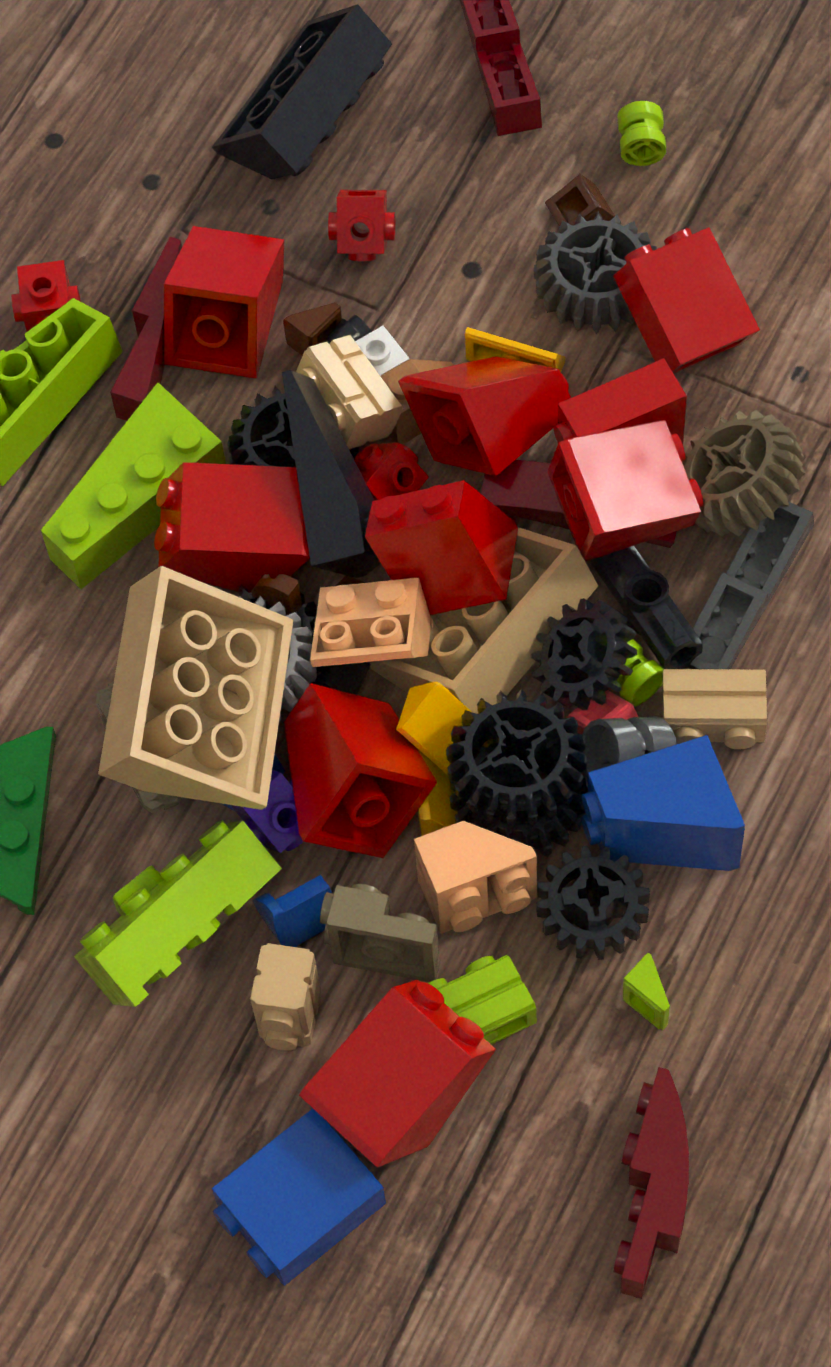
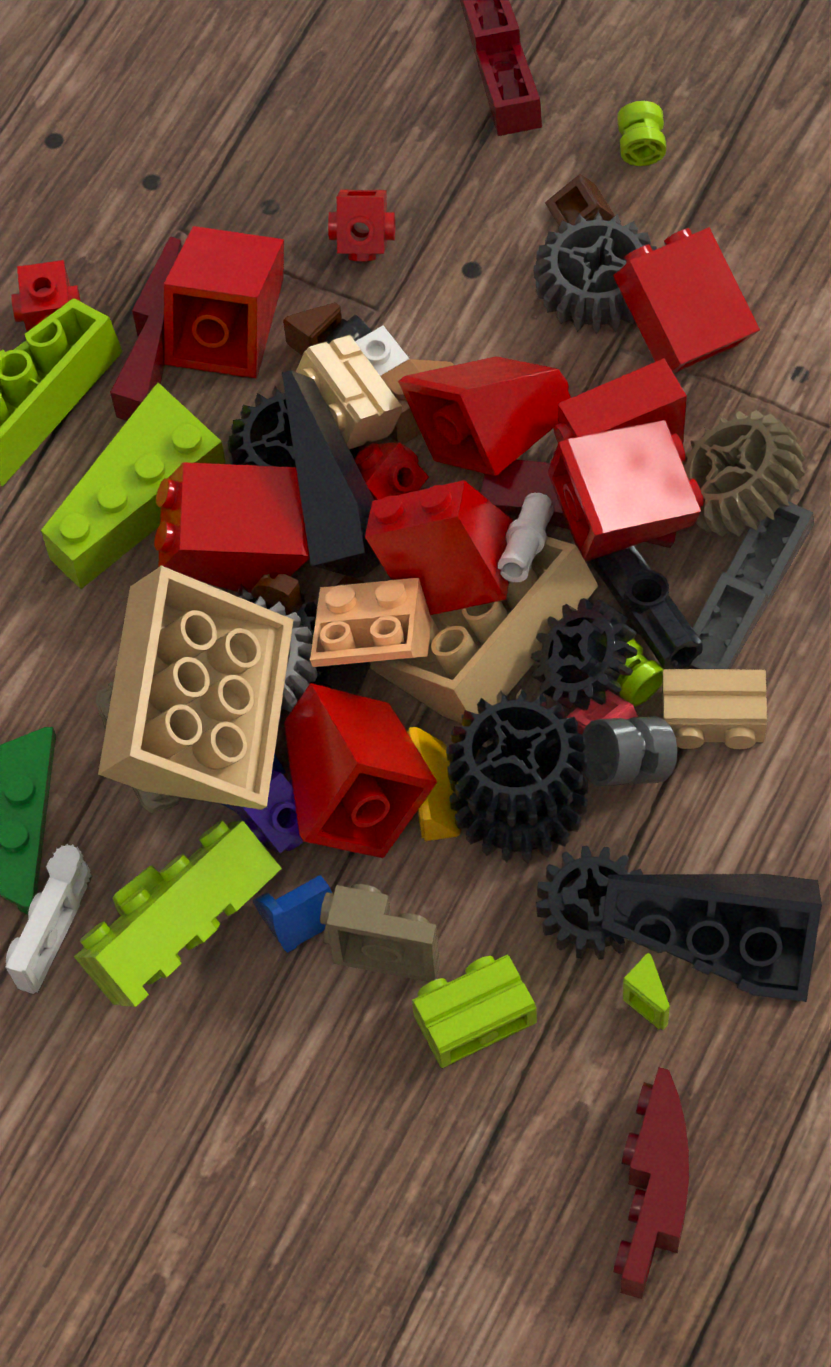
(49, 919): none -> white hinge
(286, 996): tan brick -> none
(297, 1197): blue brick -> none
(305, 94): black slope -> none
(399, 1073): red slope -> none
(429, 719): yellow slope -> none
(473, 875): light nougat slope -> none
(484, 345): yellow slope -> none
(525, 537): none -> white pin
(666, 809): blue slope -> none
(733, 925): none -> black wedge

